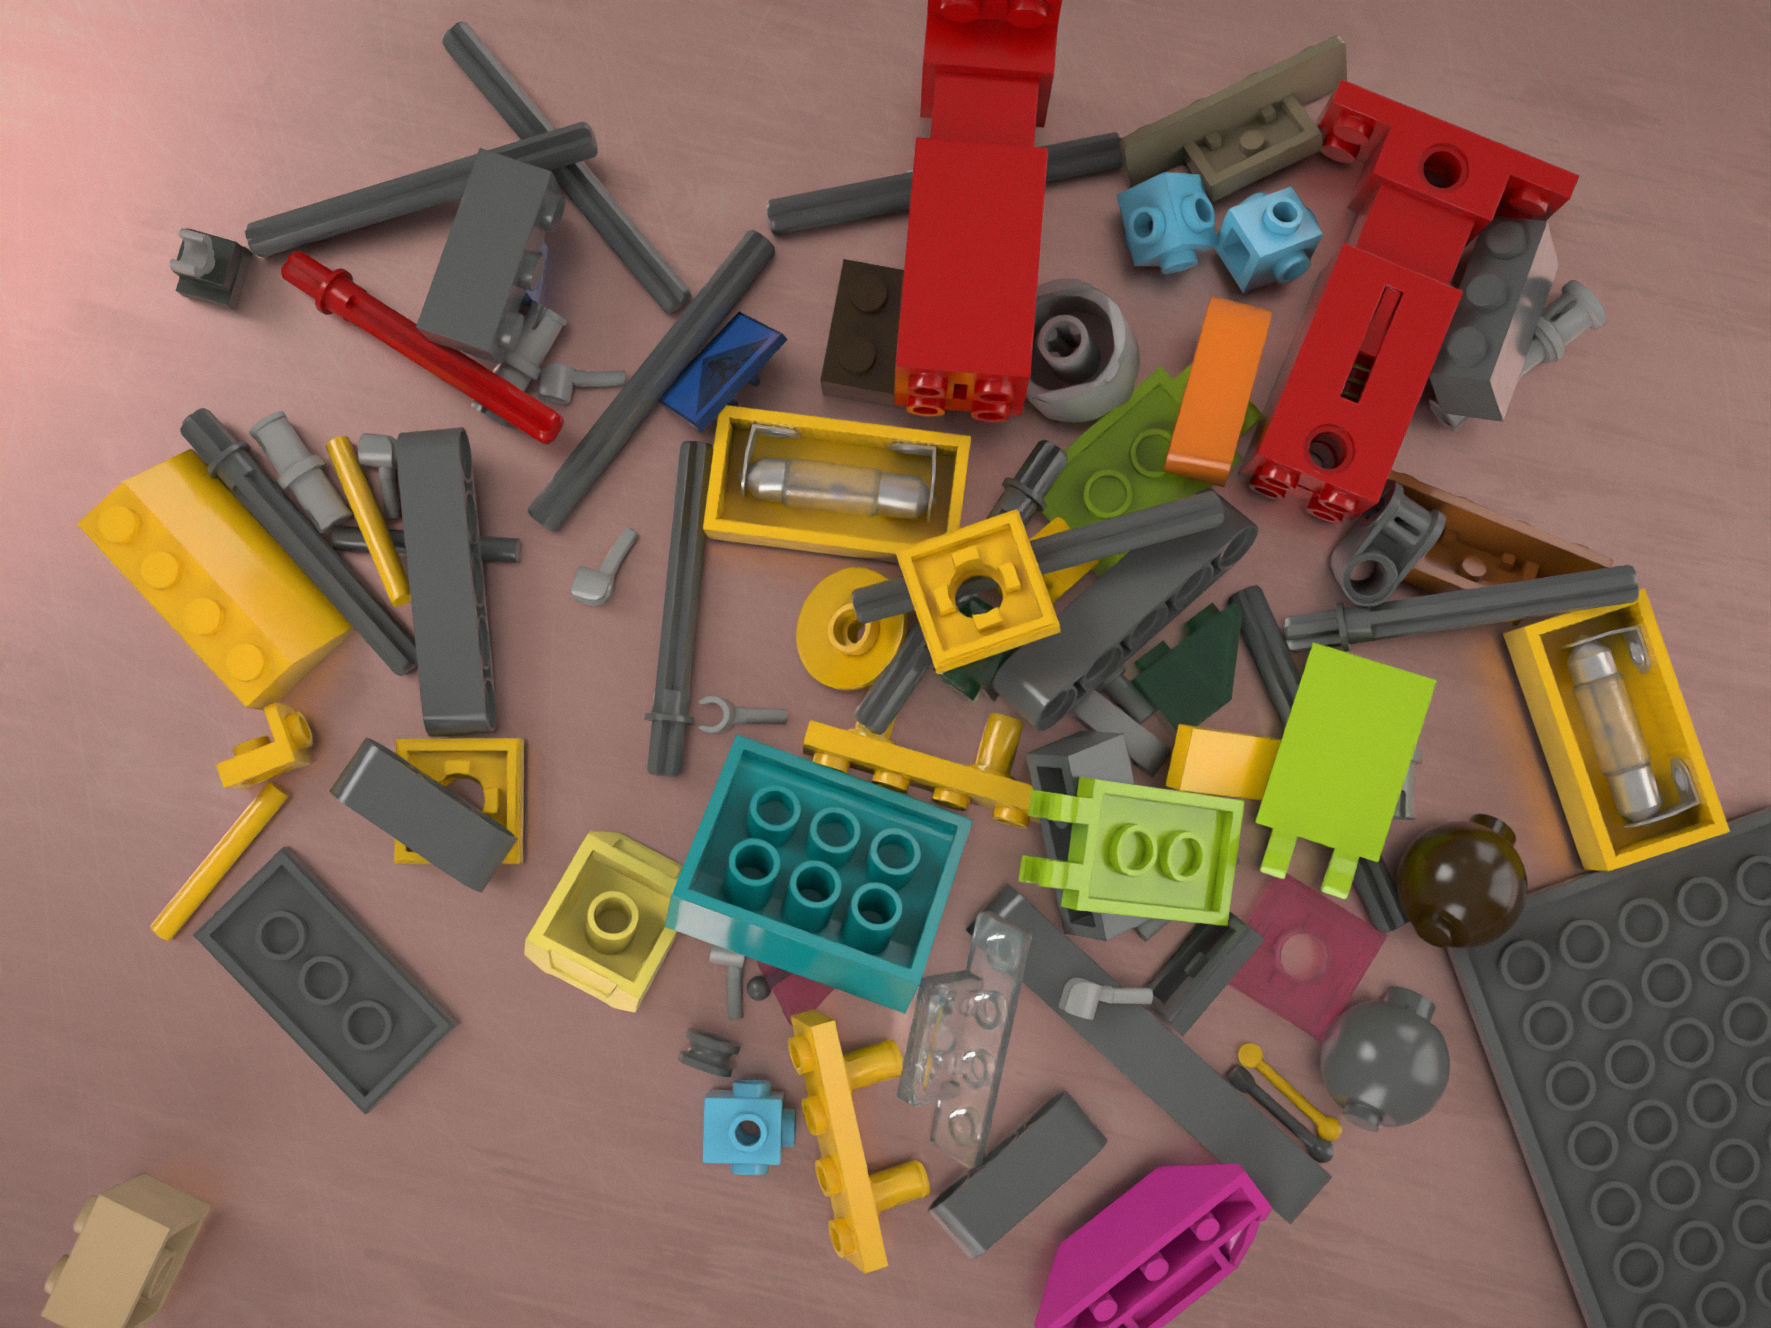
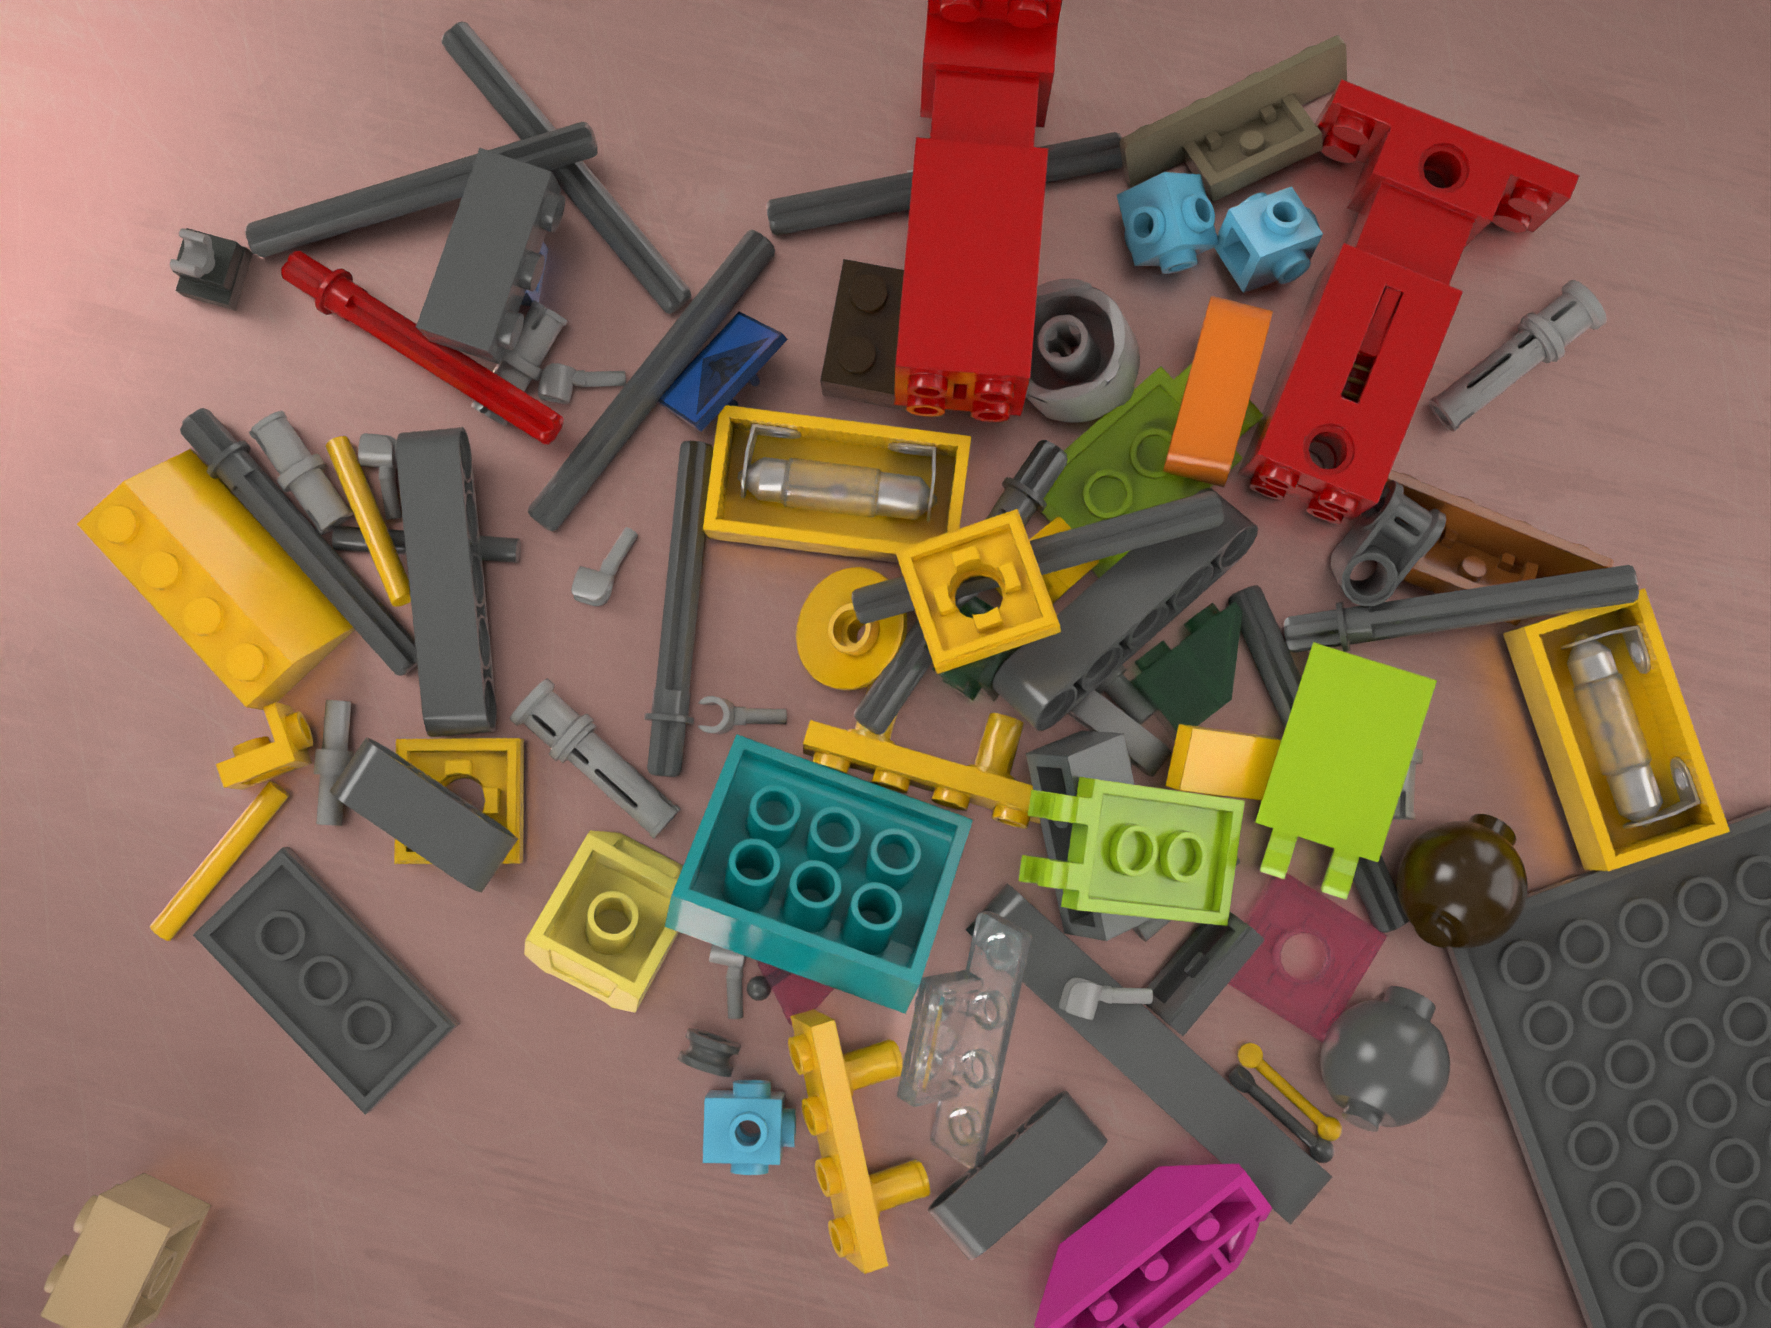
(332, 760): none -> light grey bar
(573, 740): none -> light grey pin
(1495, 318): dark grey brick -> none

